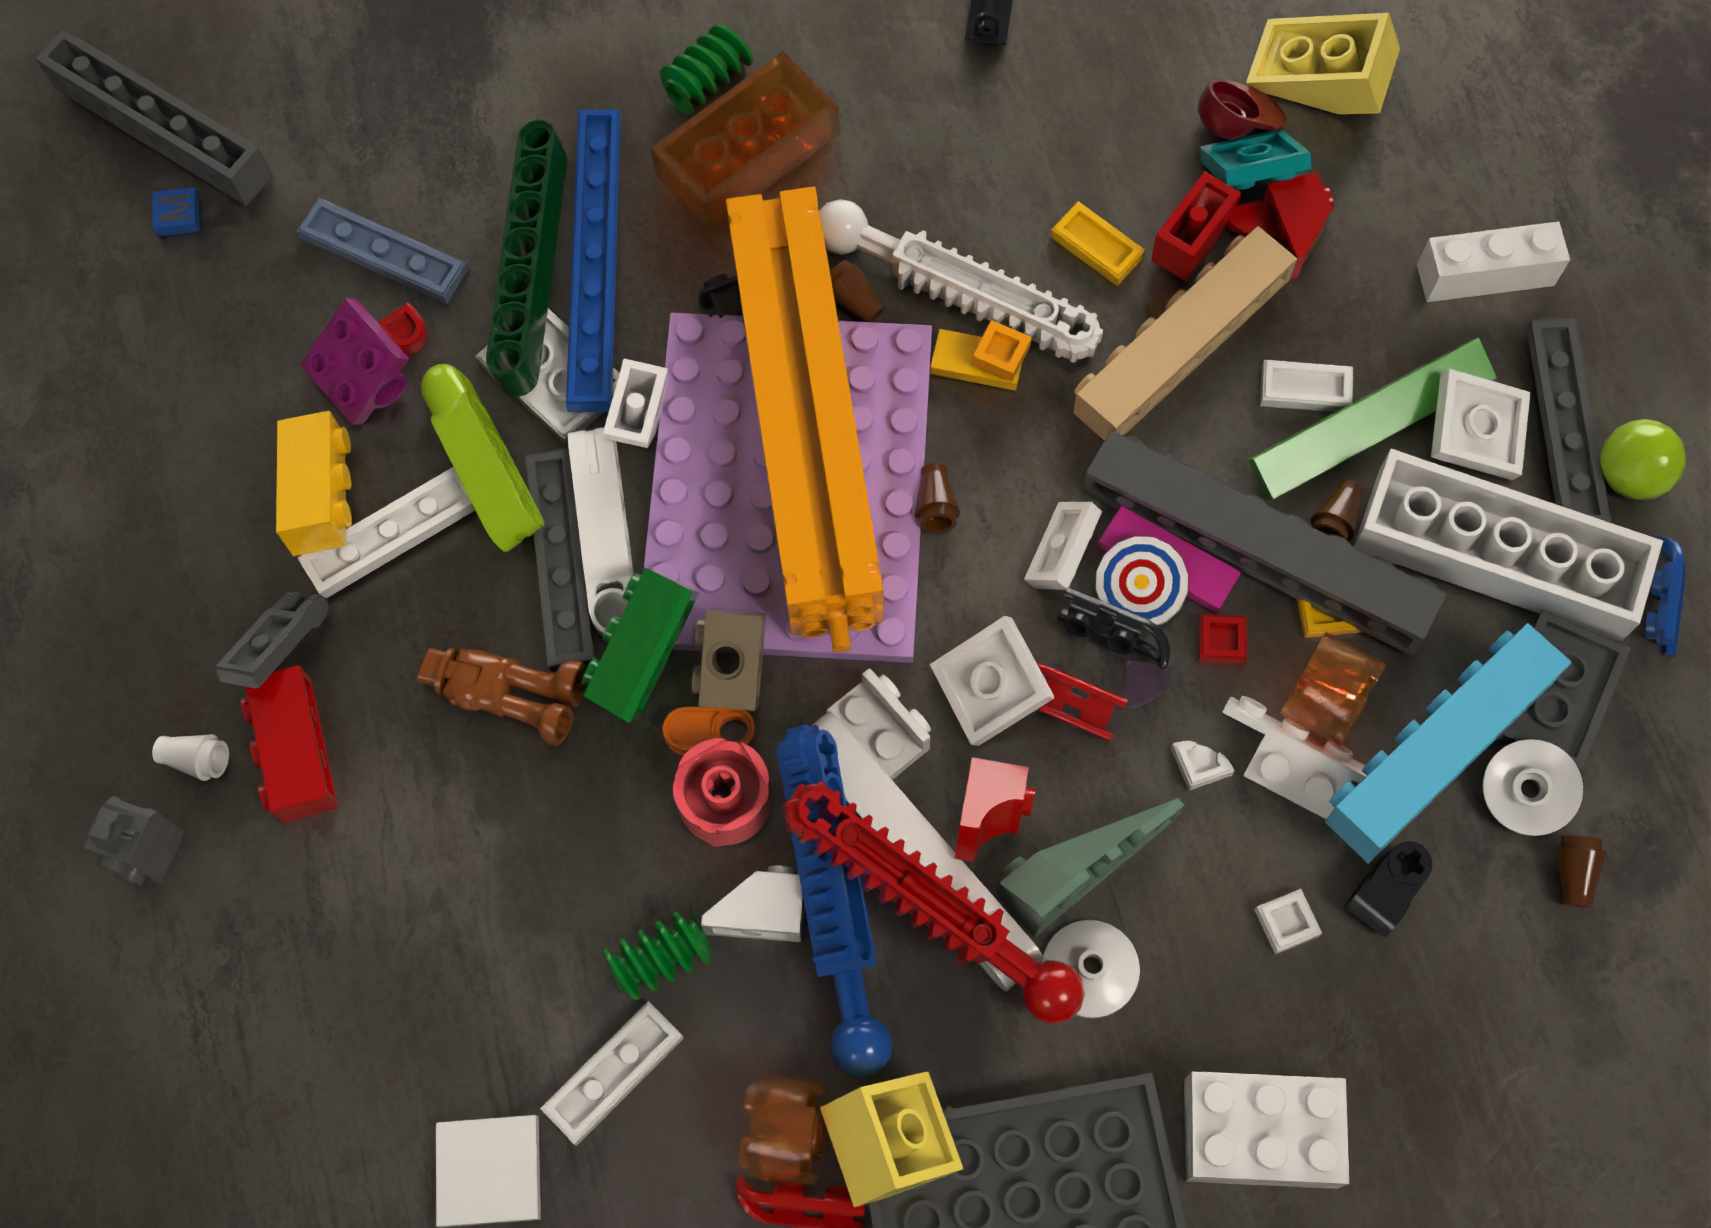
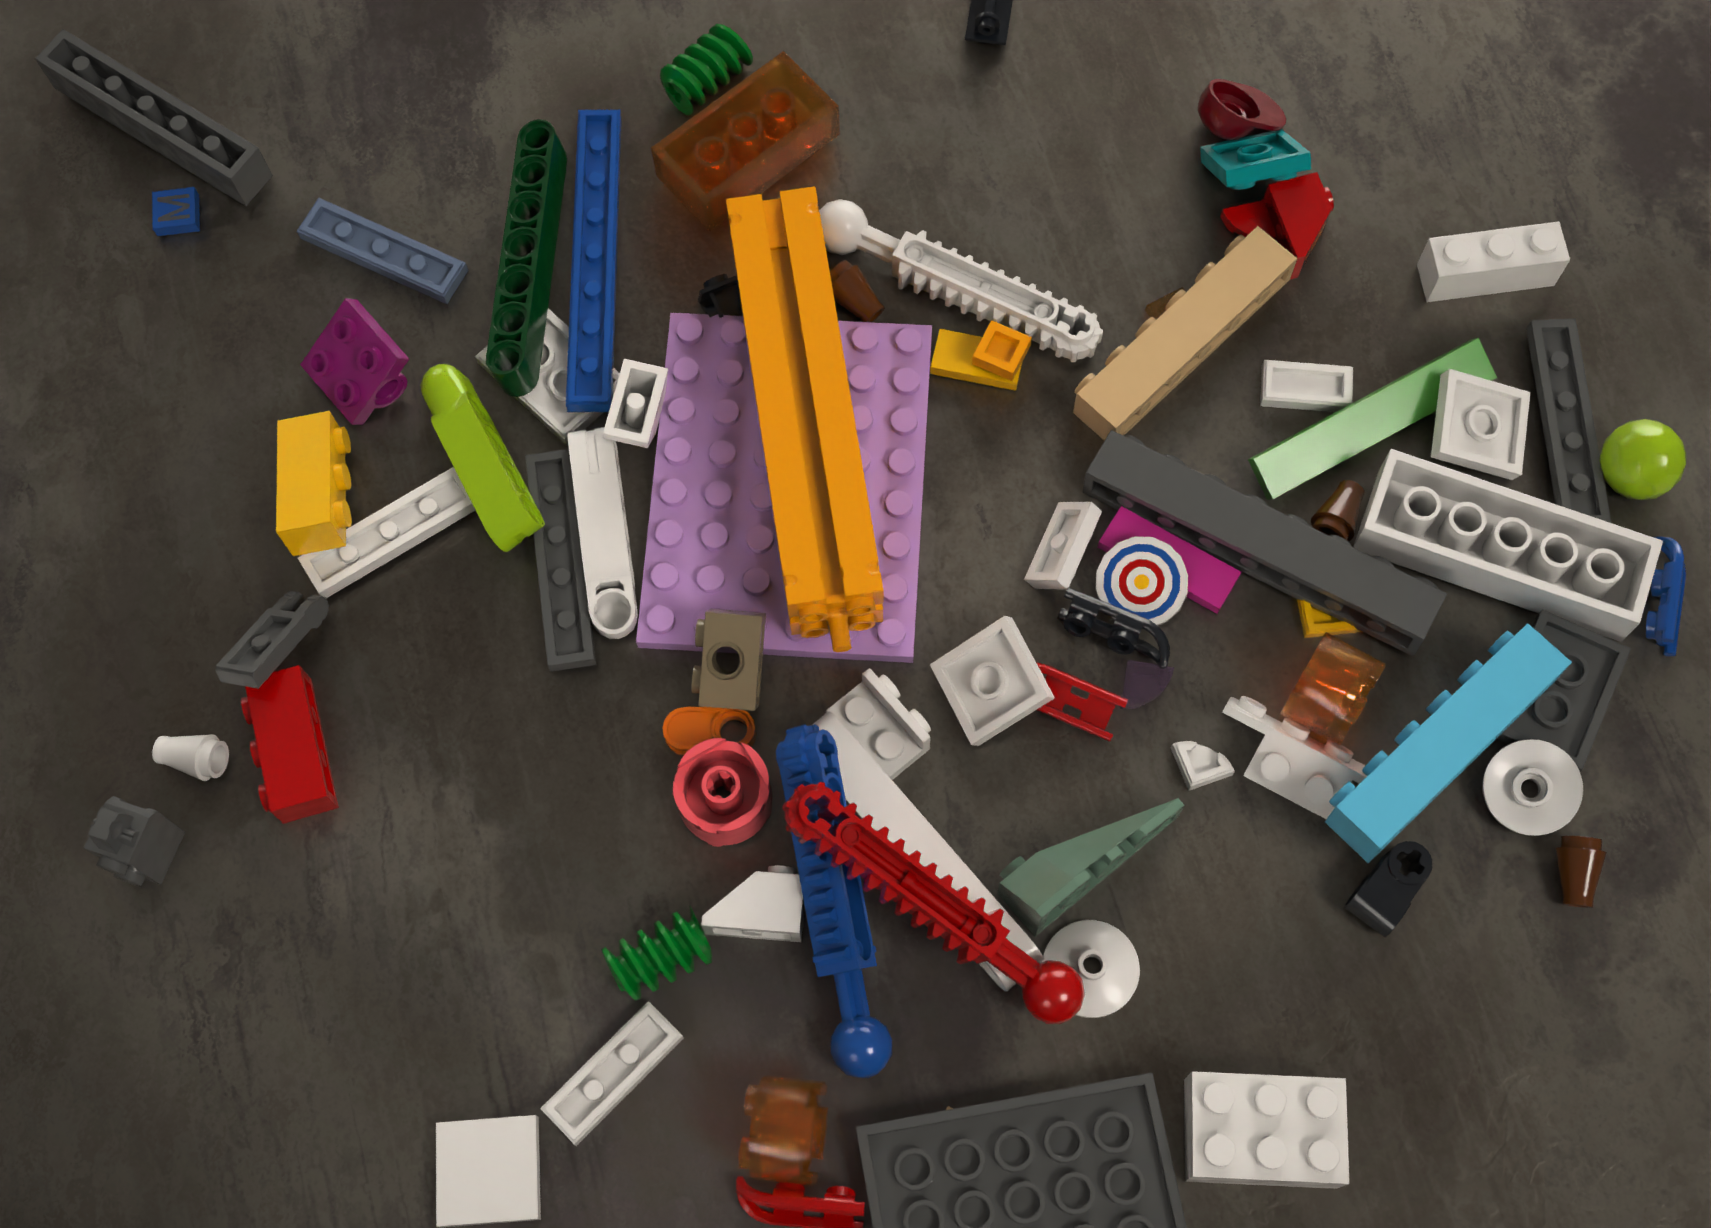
(406, 329): red tile -> none
(483, 682): dark orange piece -> none
(638, 644): green slope -> none
(890, 1138): light yellow slope -> none
(936, 500): reddish brown cone -> none
(992, 804): arch -> none
(1097, 243): yellow tile -> none
(1194, 226): red slope -> none
(1222, 639): red tile -> none
(1288, 921): white tile -> none
(1327, 61): light yellow slope -> none

